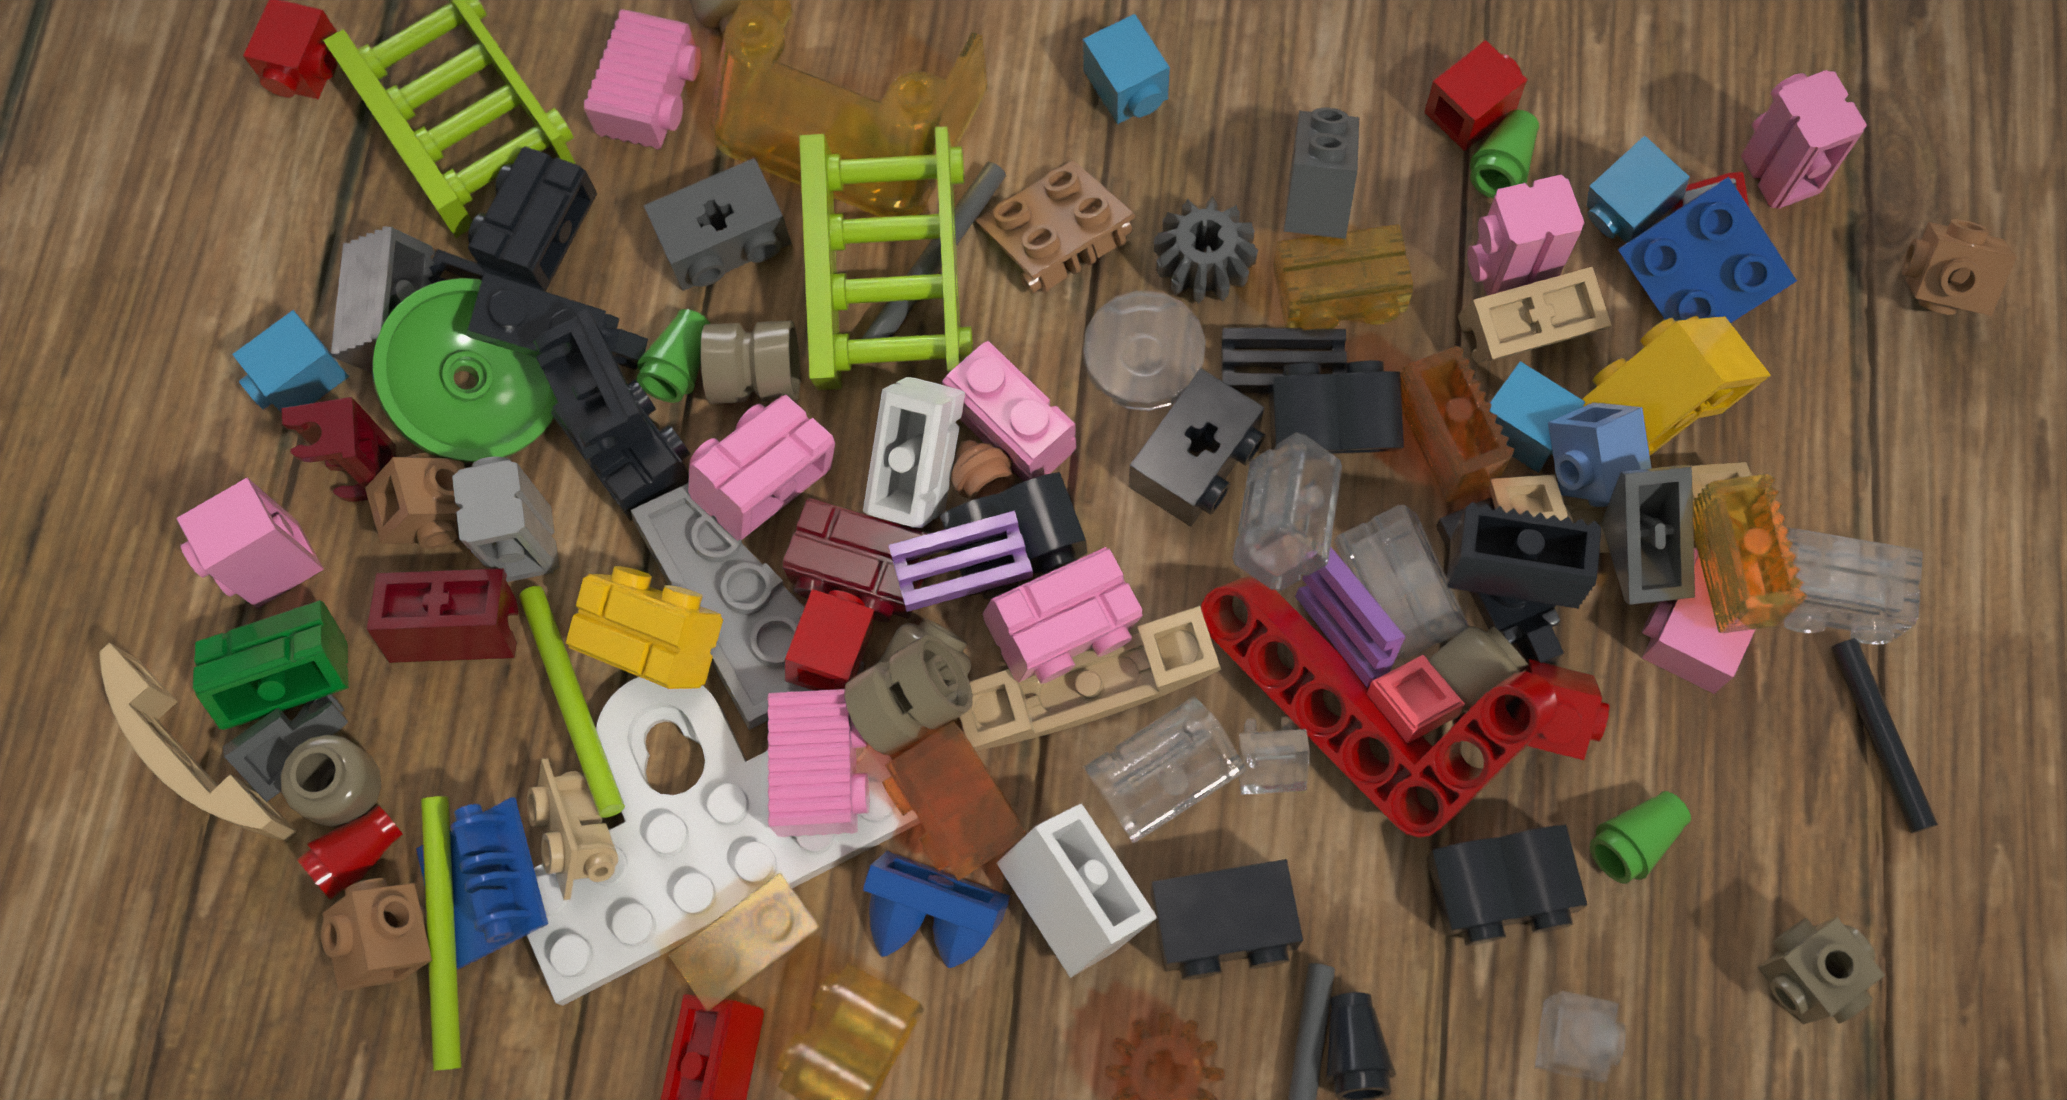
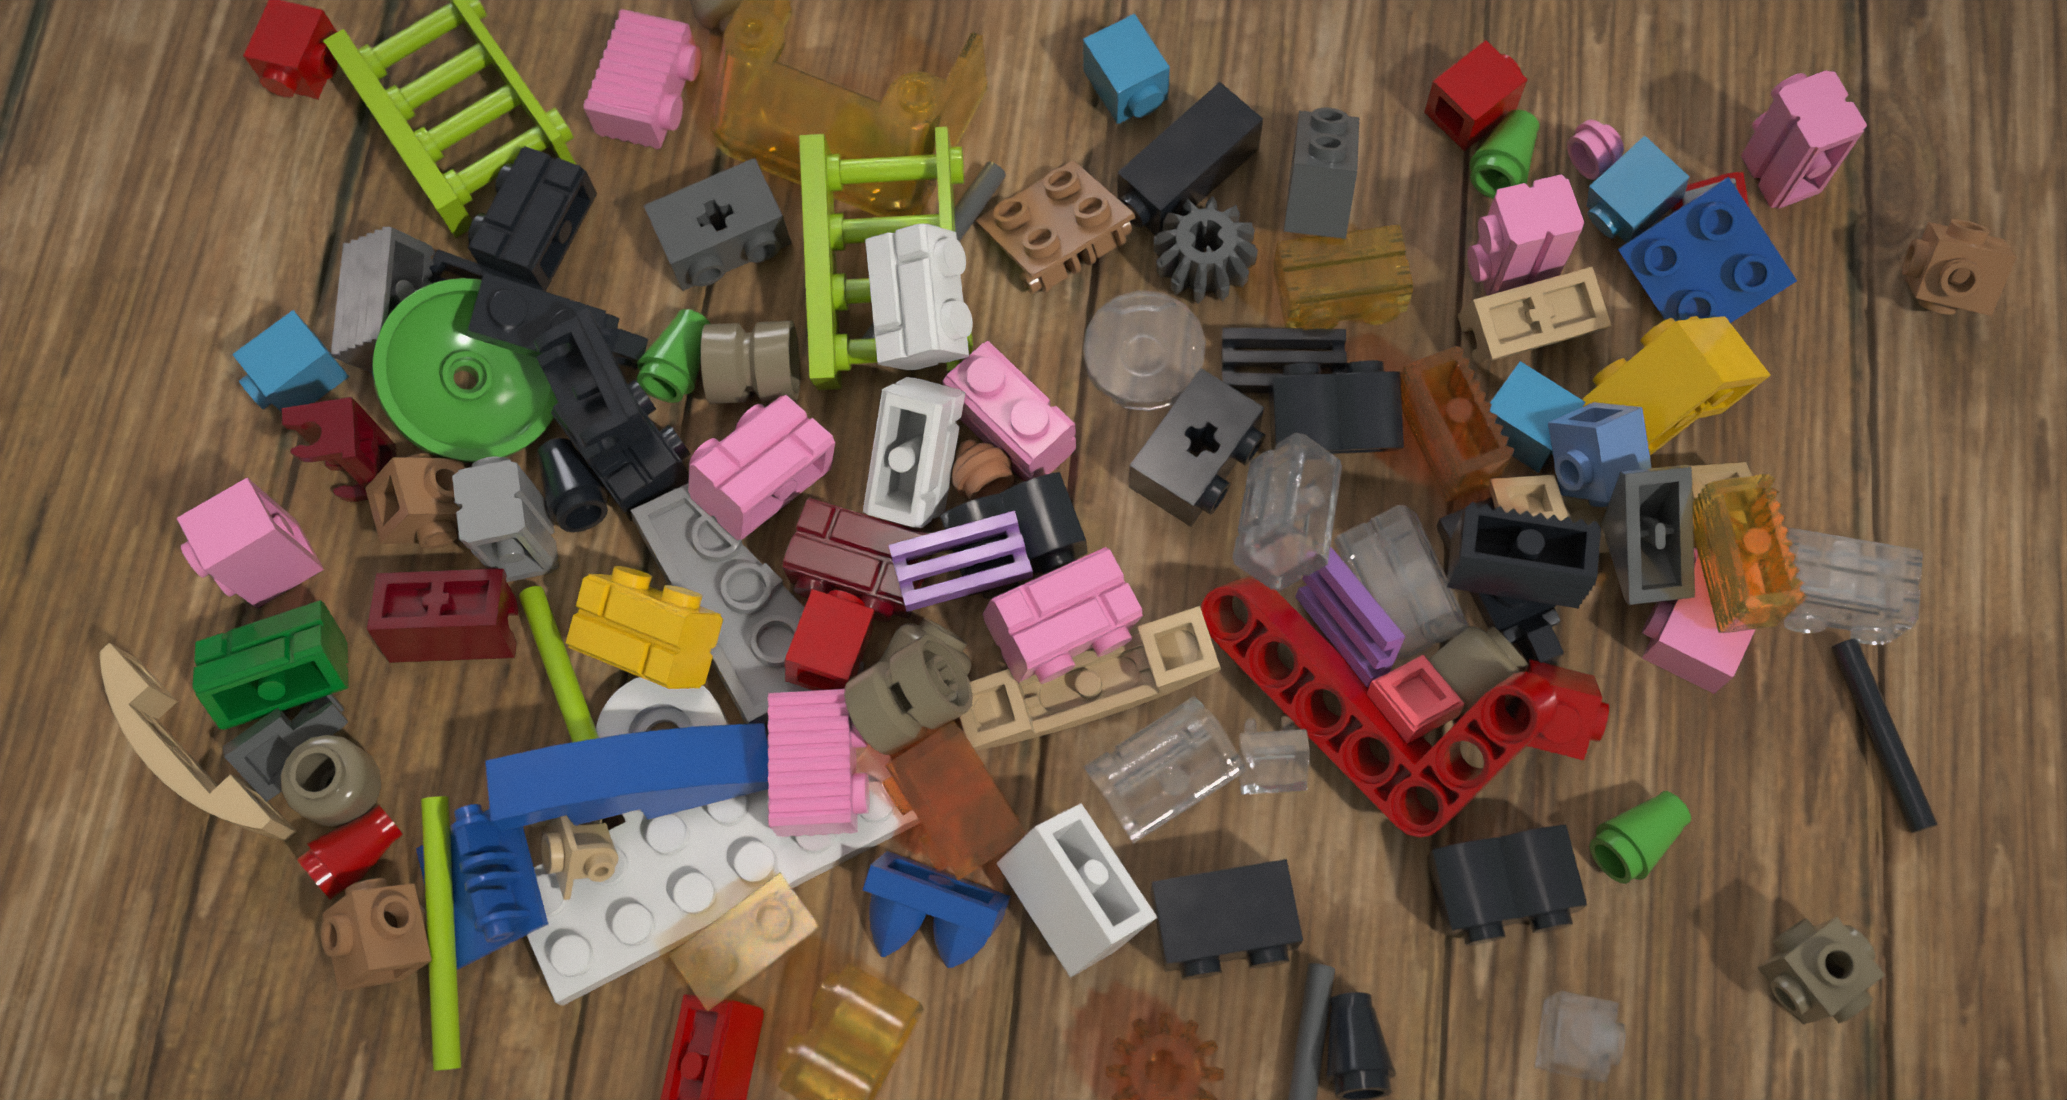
(570, 487): none -> black cone
(628, 772): none -> blue slope
(918, 297): none -> white brick
(1189, 158): none -> black brick
(1594, 148): none -> bright pink plate

